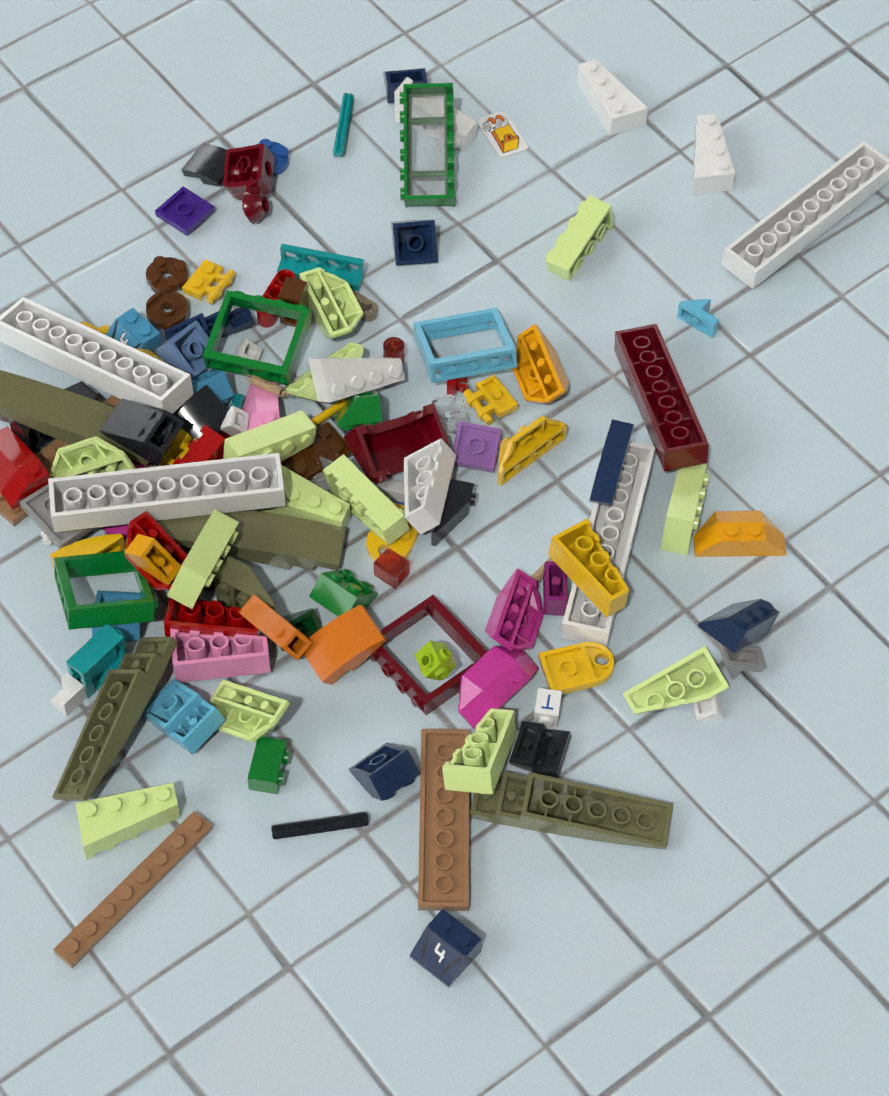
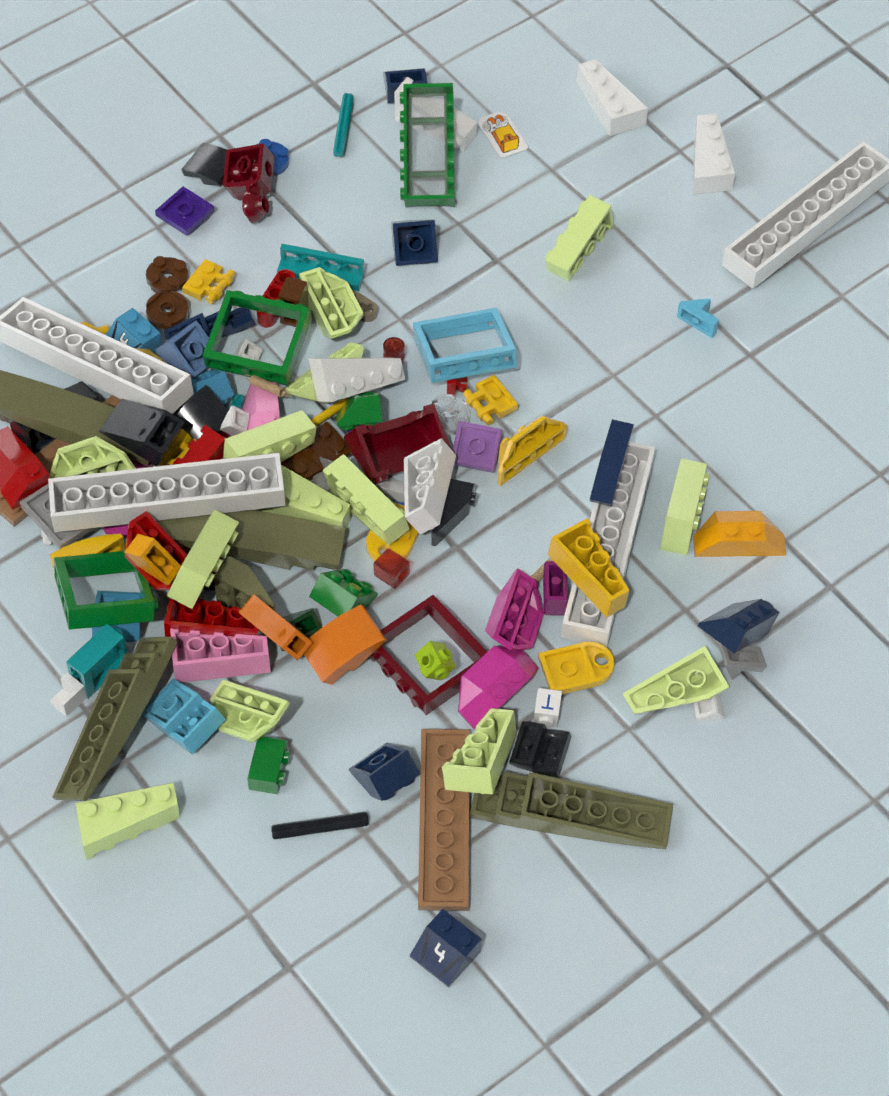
(132, 889): medium nougat plate -> none
(538, 367): light orange wedge -> none
(661, 397): dark red brick -> none

